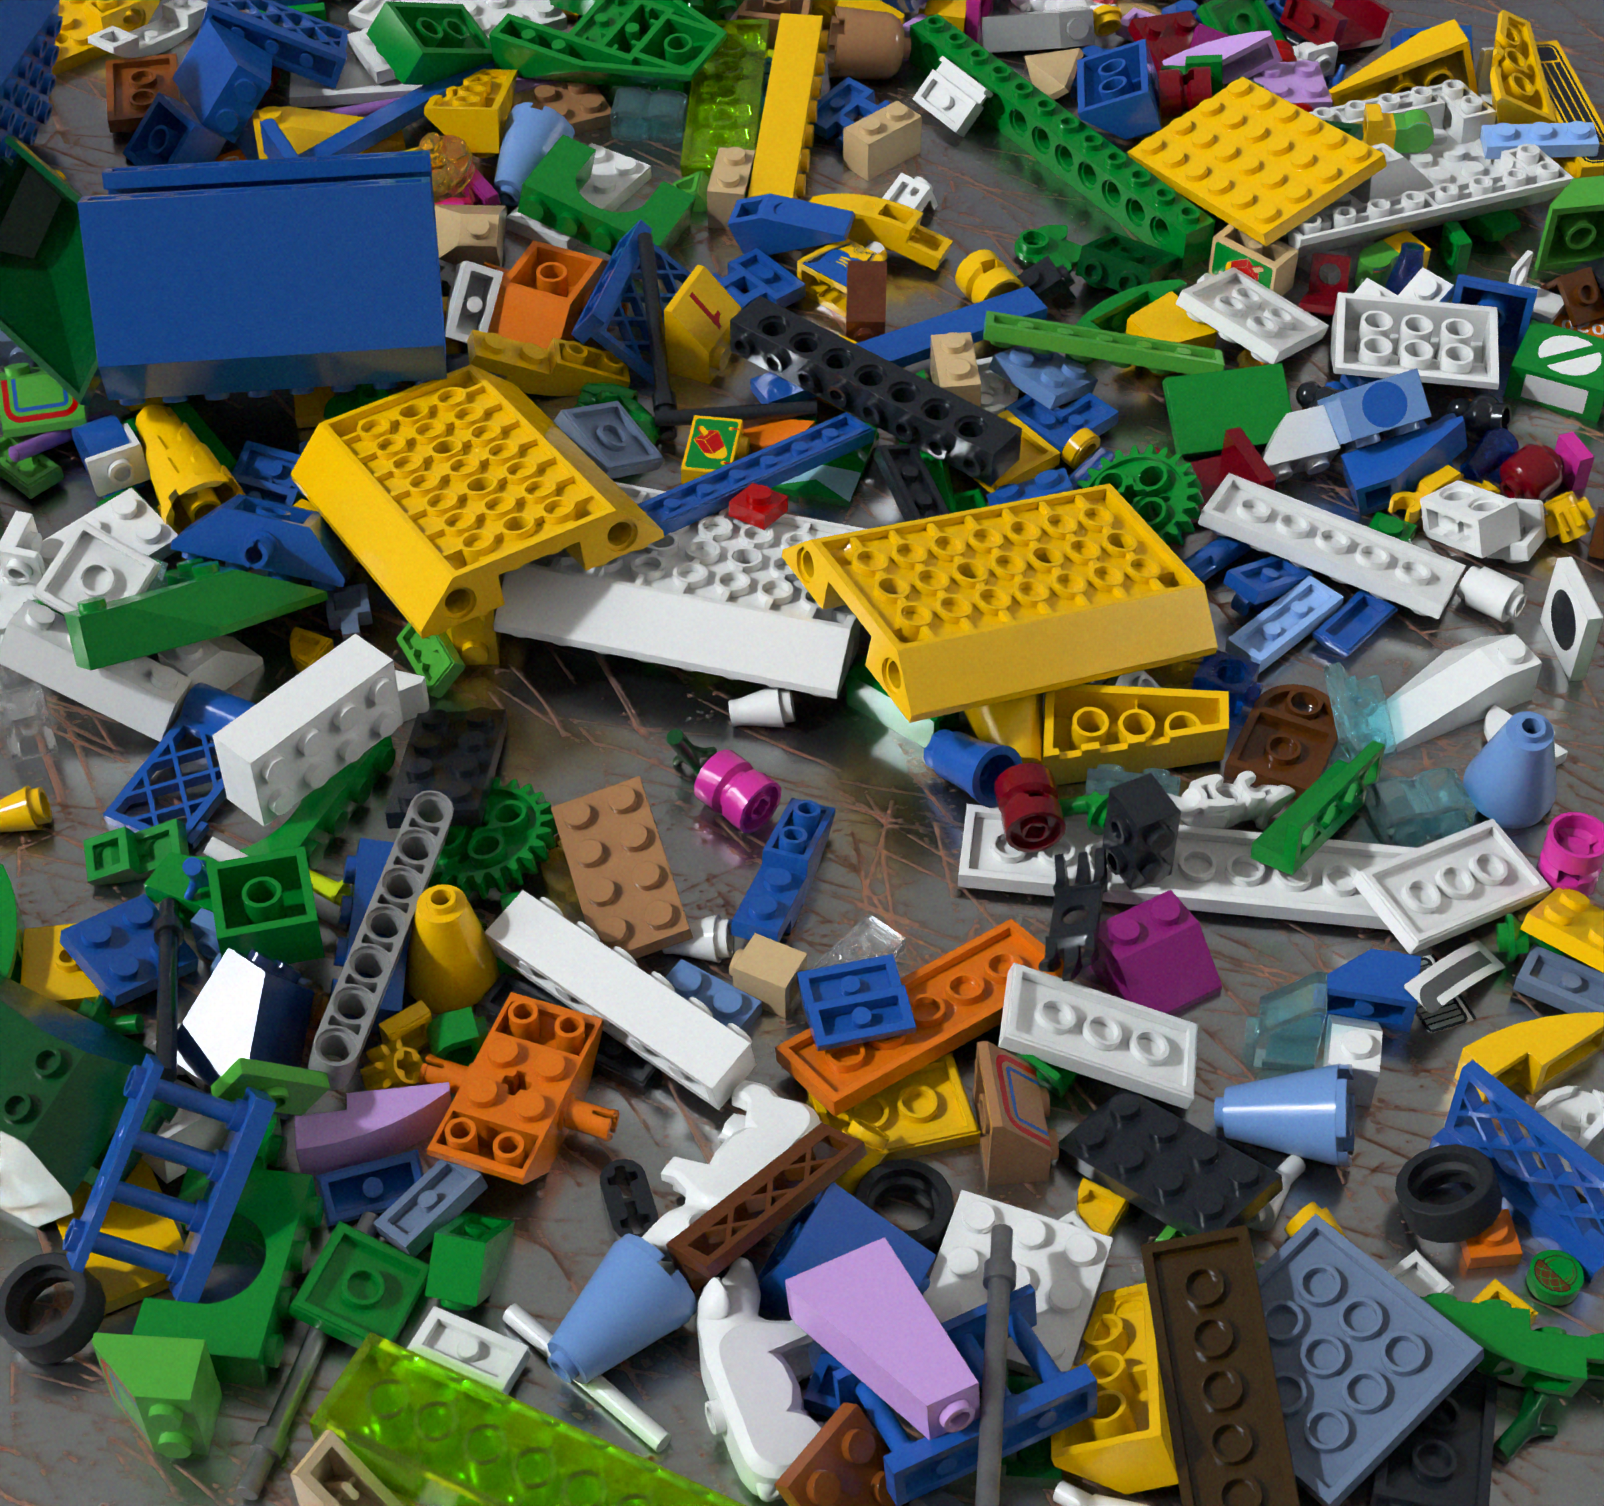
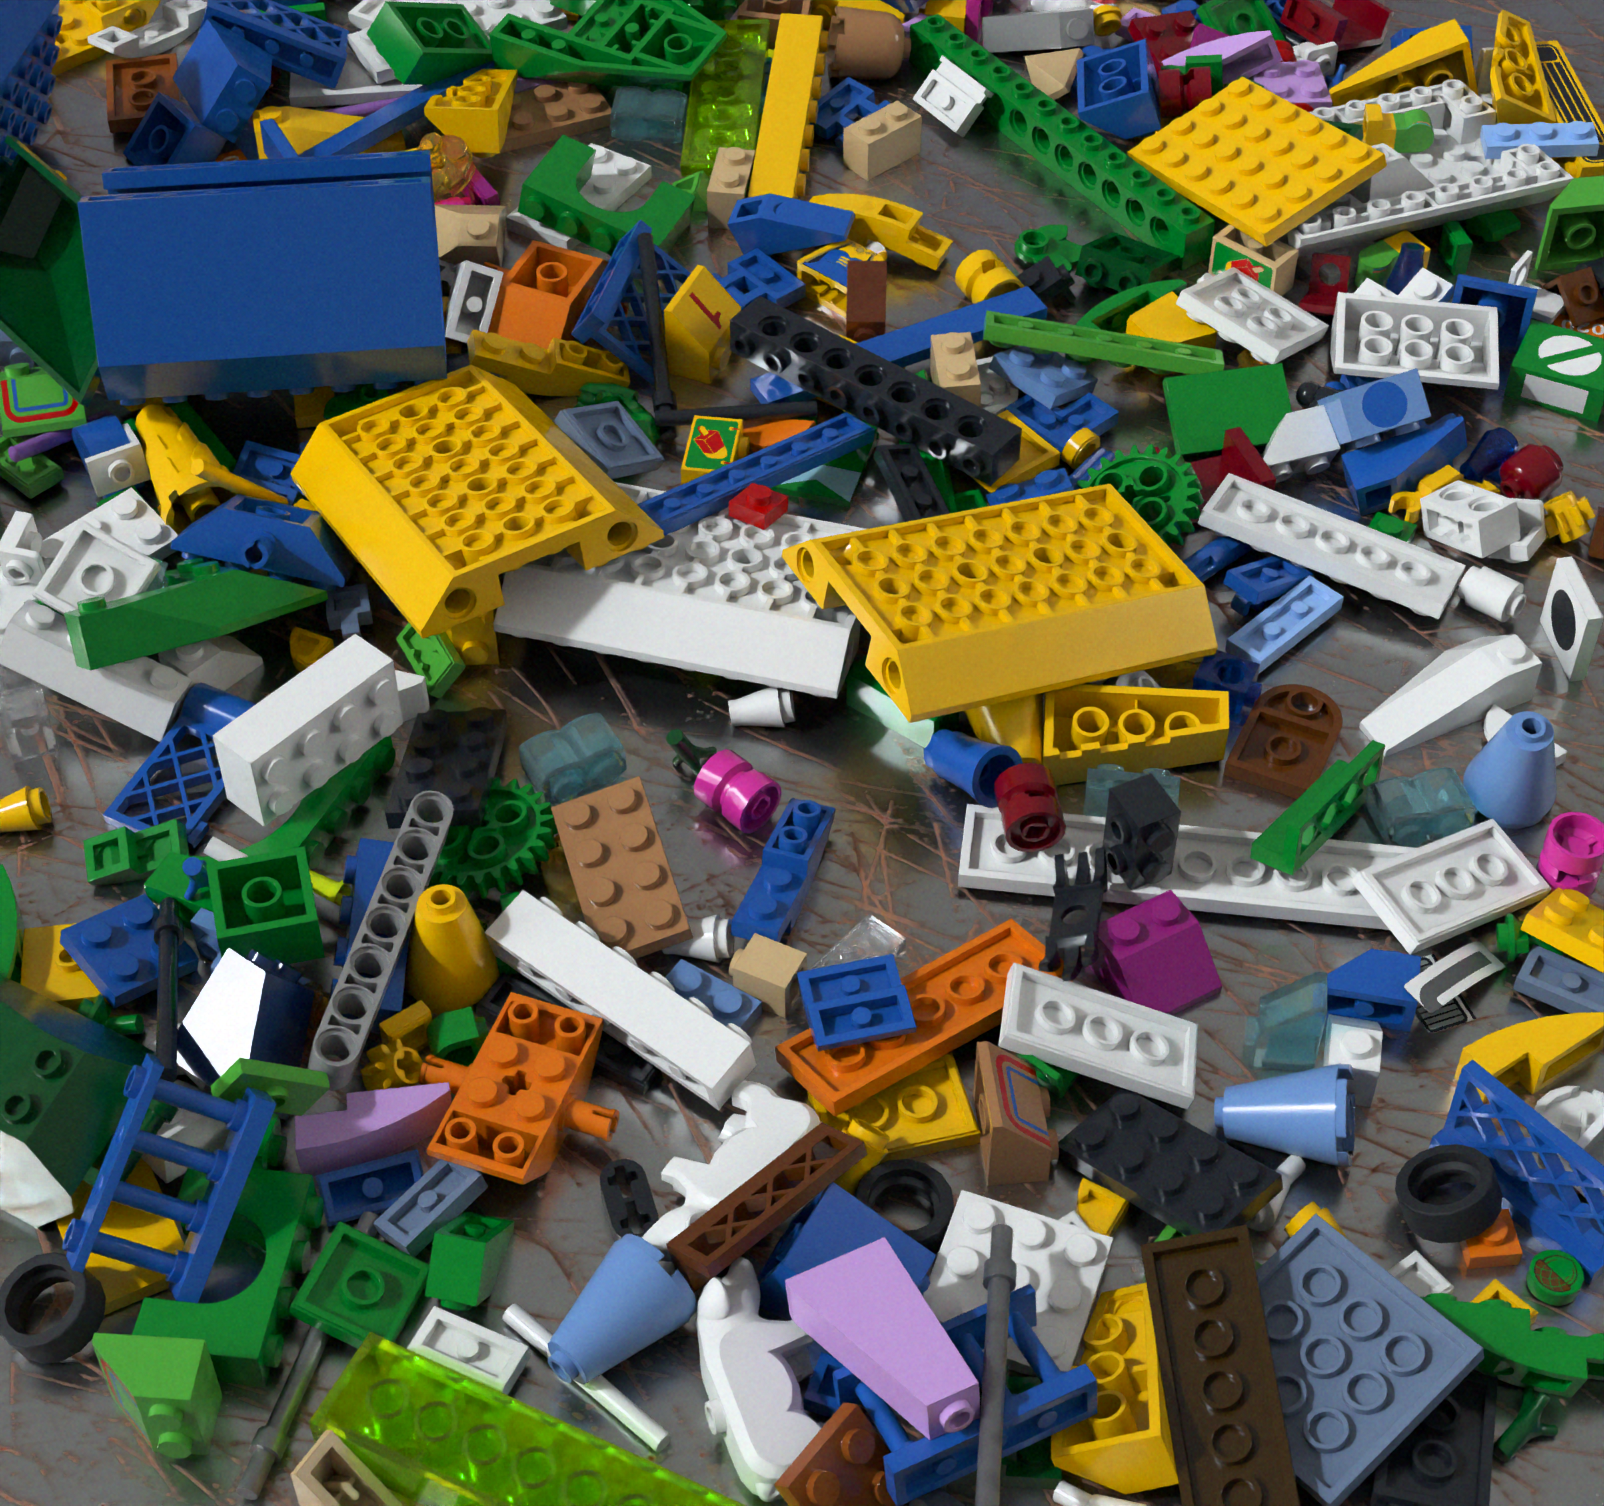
(233, 482): none -> yellow bar
(525, 142): medium blue cone -> none
(573, 758): none -> clear light blue brick
(912, 192): white bracket -> none
(1092, 804): green plate -> none
(1222, 805): white animal -> none
(1353, 623): blue tile -> none
(1359, 711): clear light blue bracket -> none
(1481, 414): black animal -> none
(1576, 460): dark pink plate -> none

